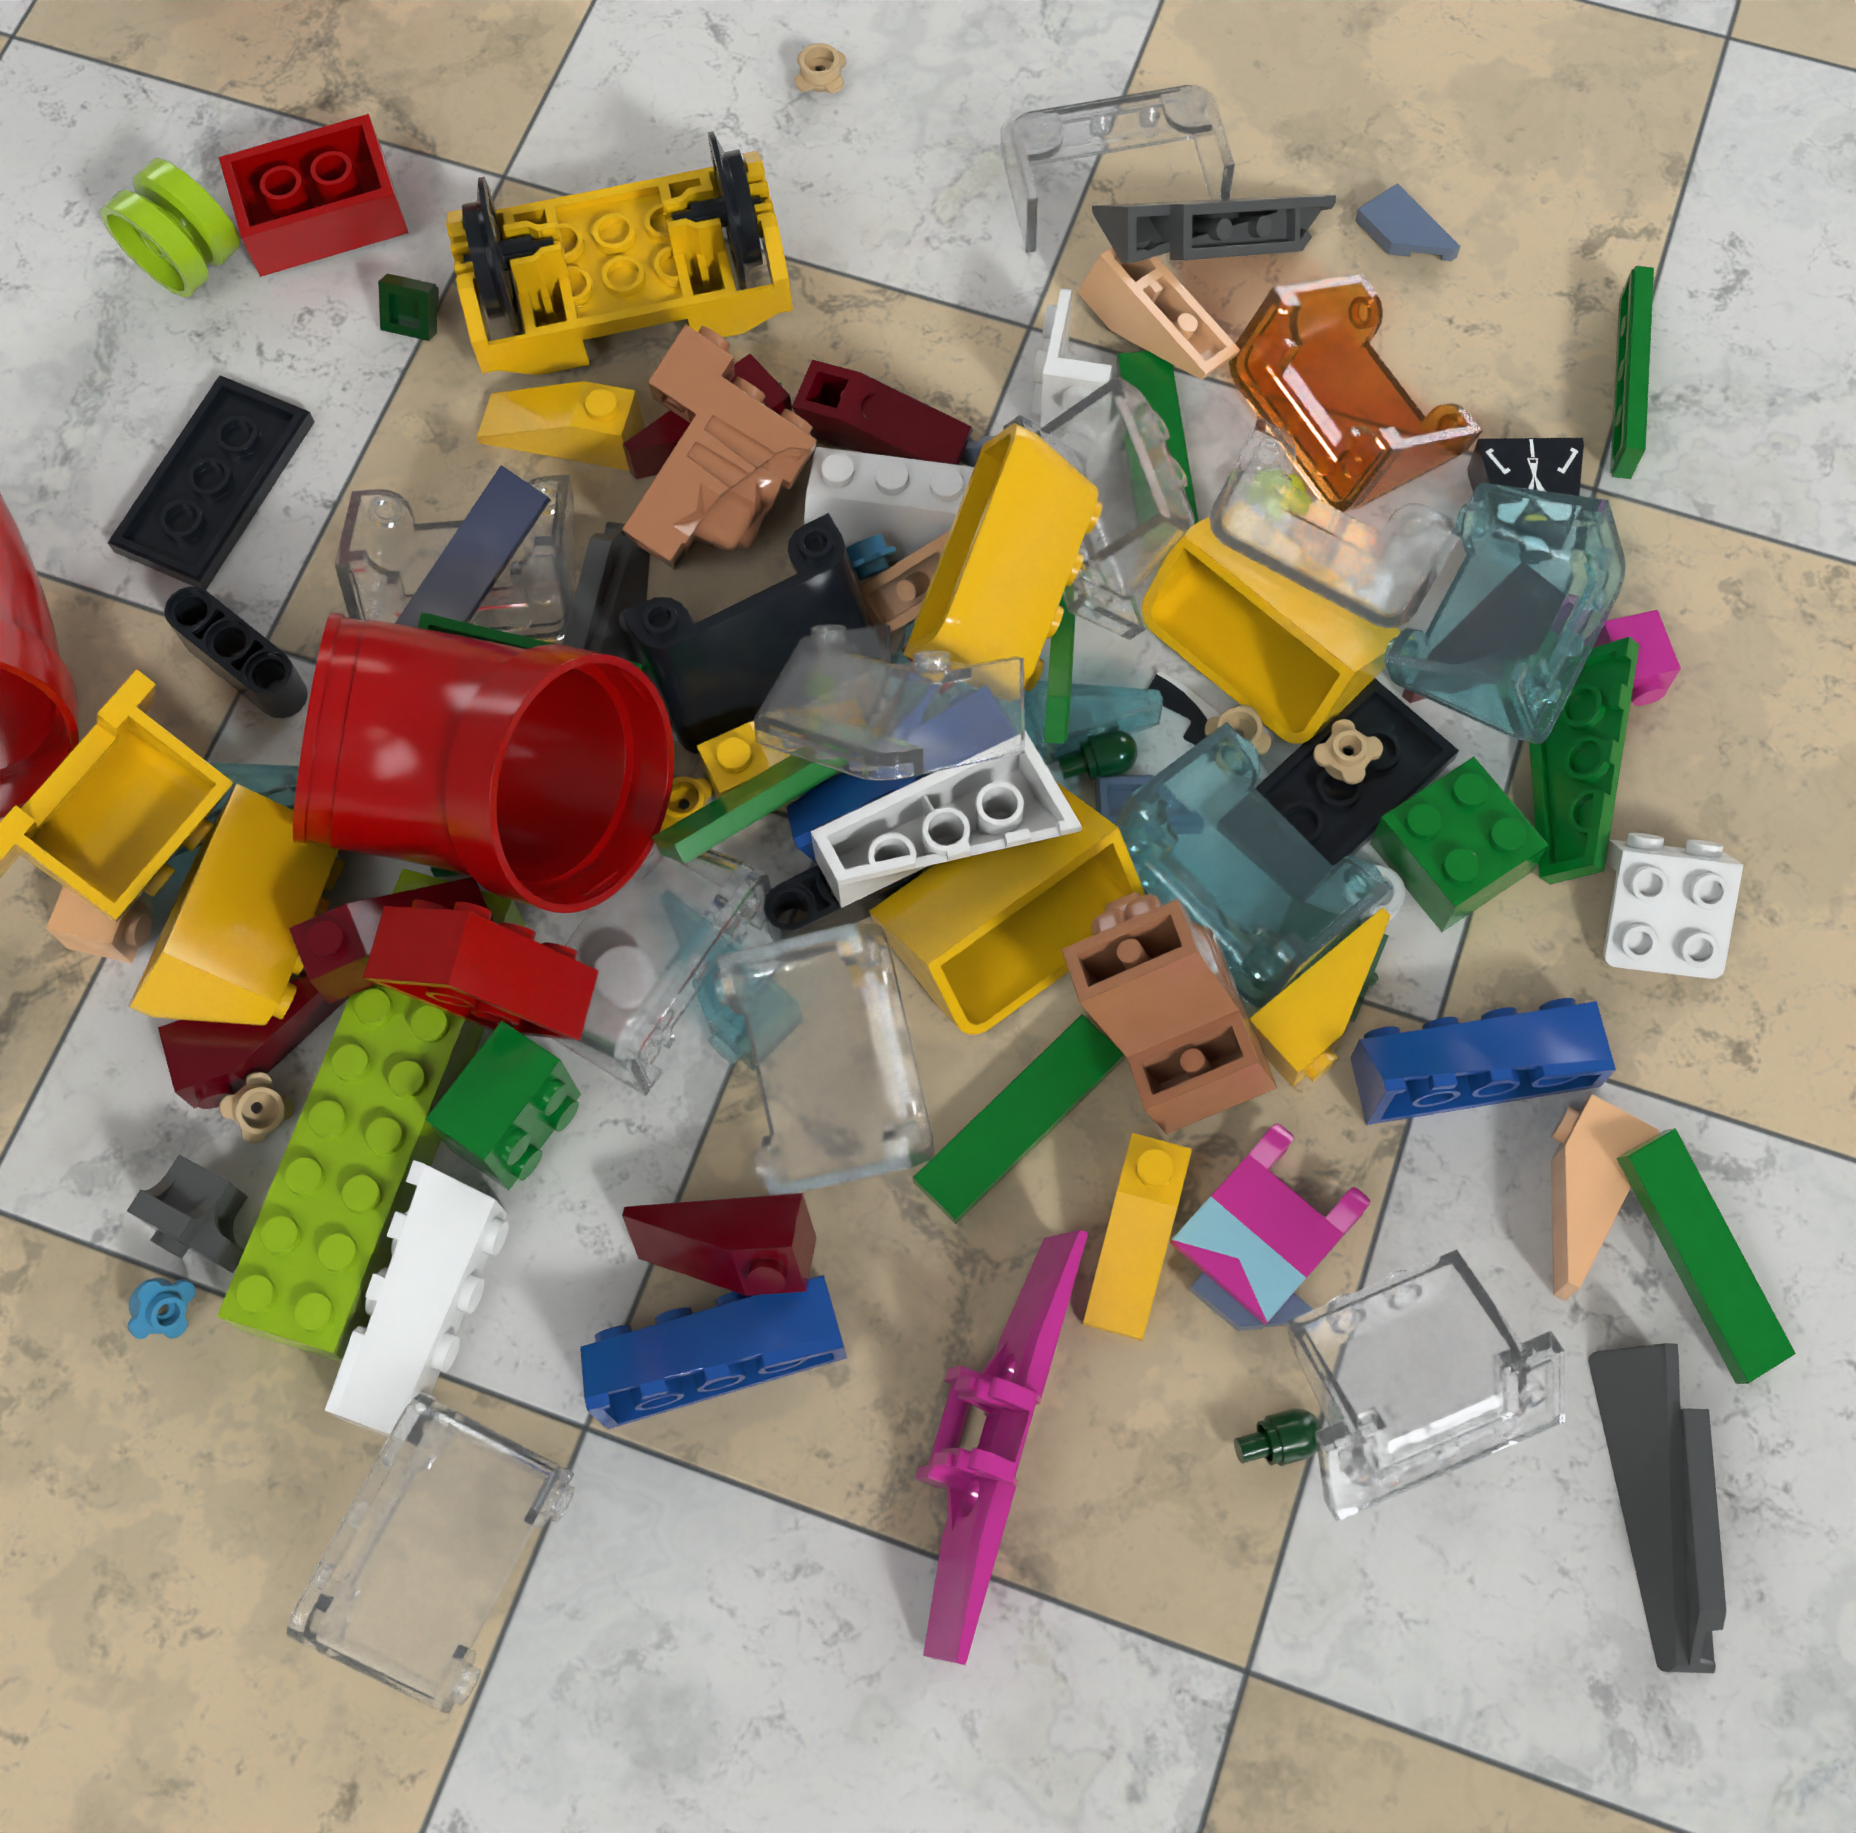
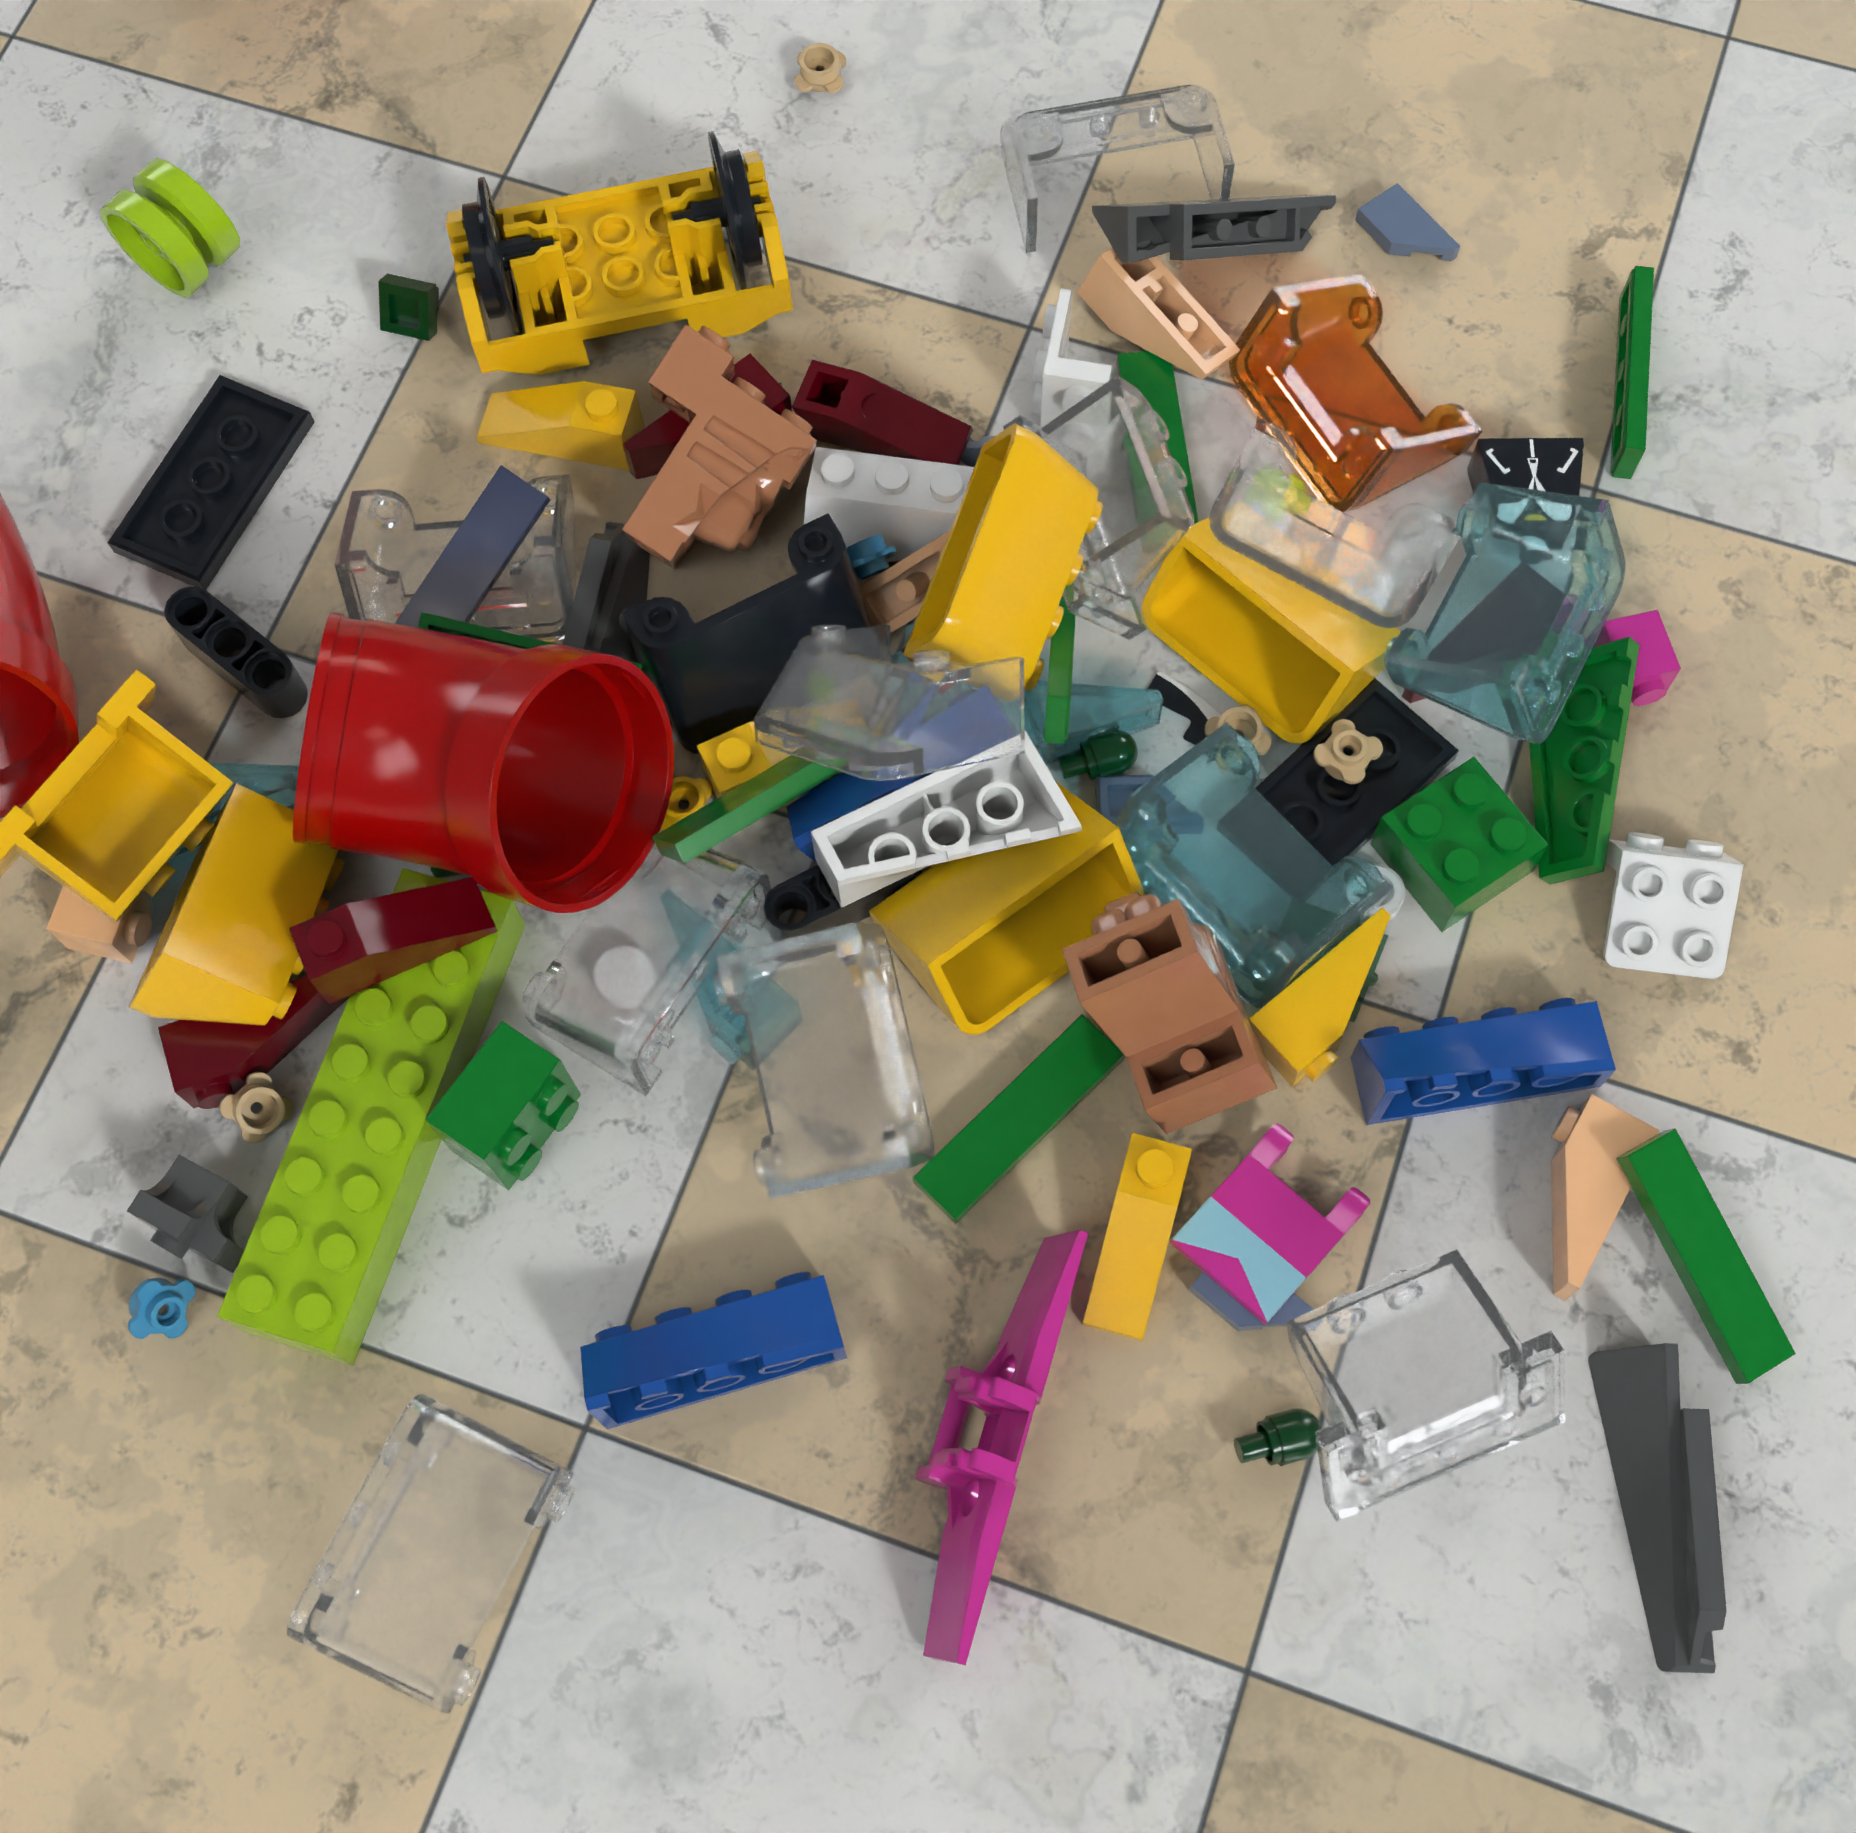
(313, 195): red brick -> none
(418, 1299): white wedge -> none
(481, 969): red brick -> none
(732, 1243): dark red slope -> none

